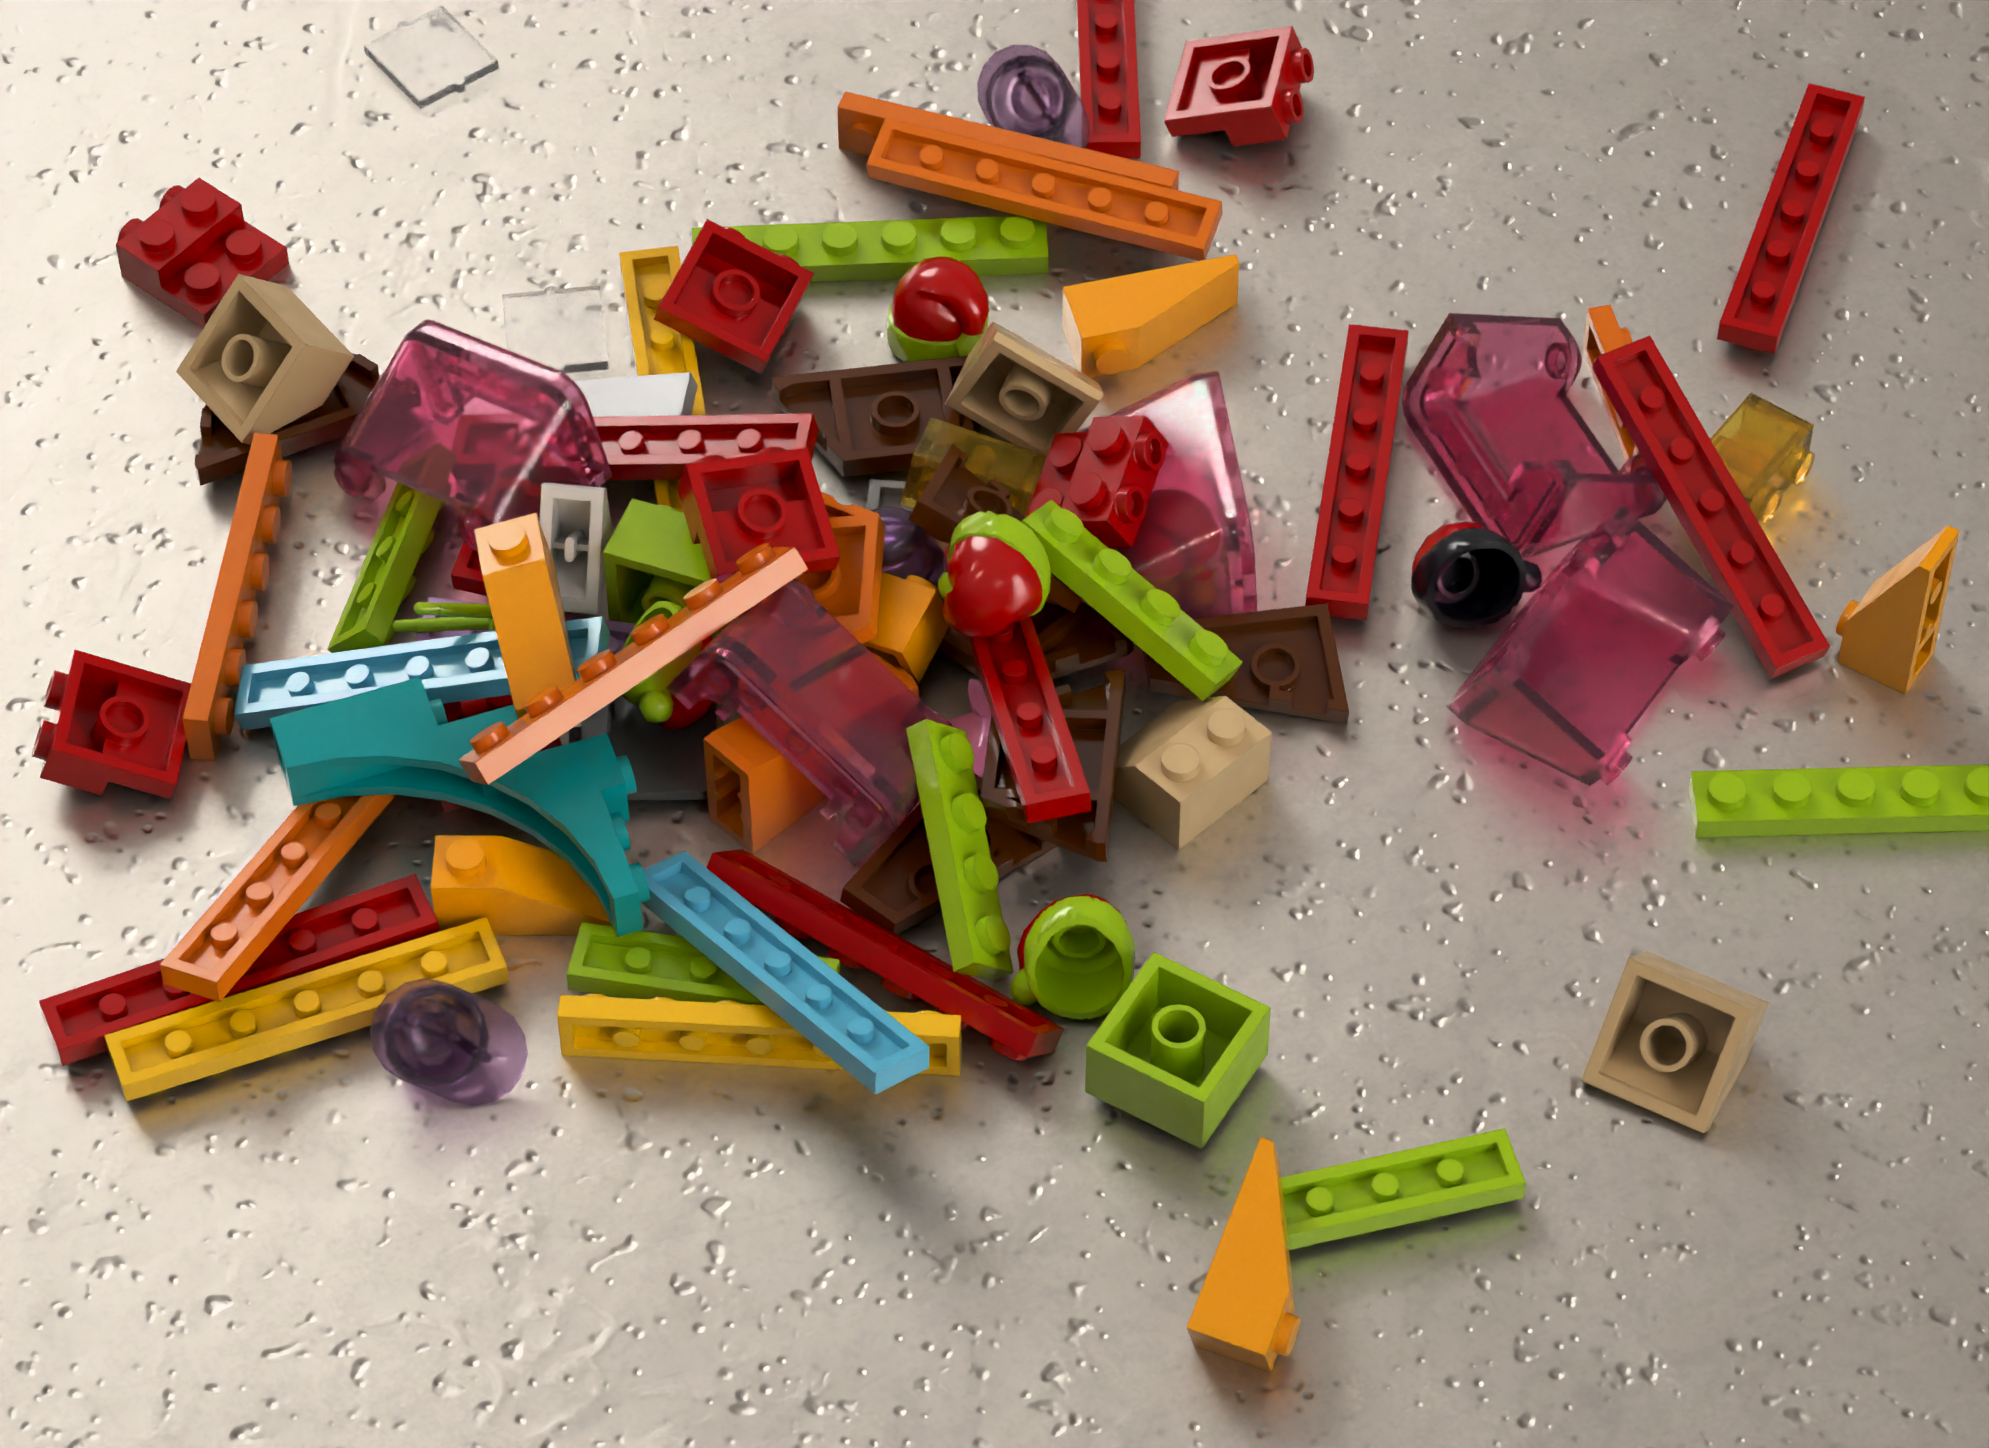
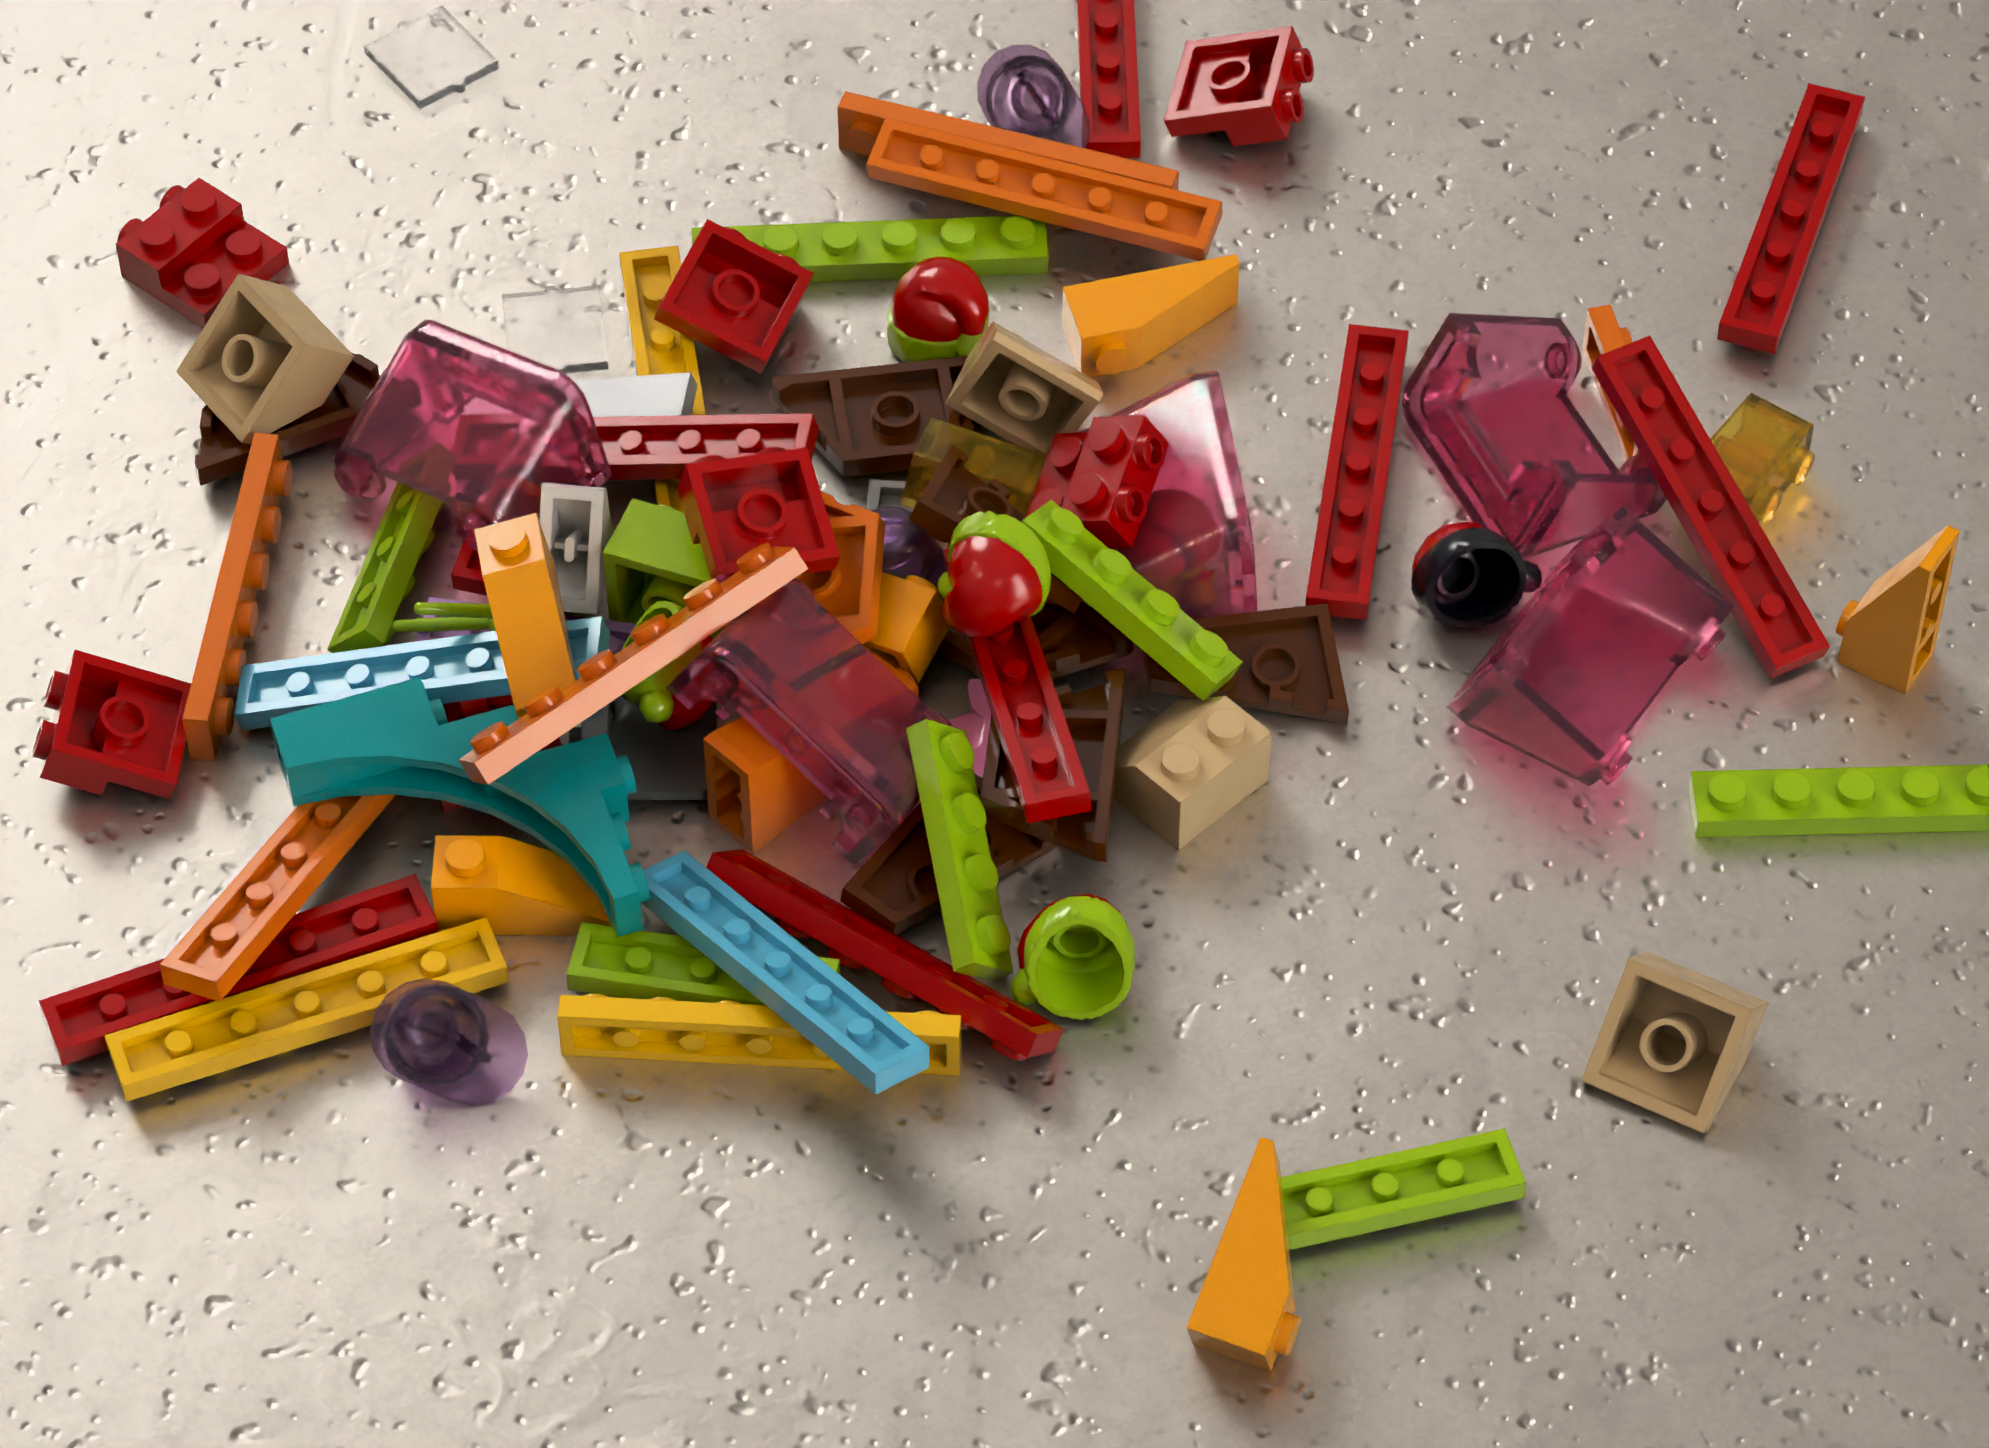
(1177, 1049): lime brick -> none

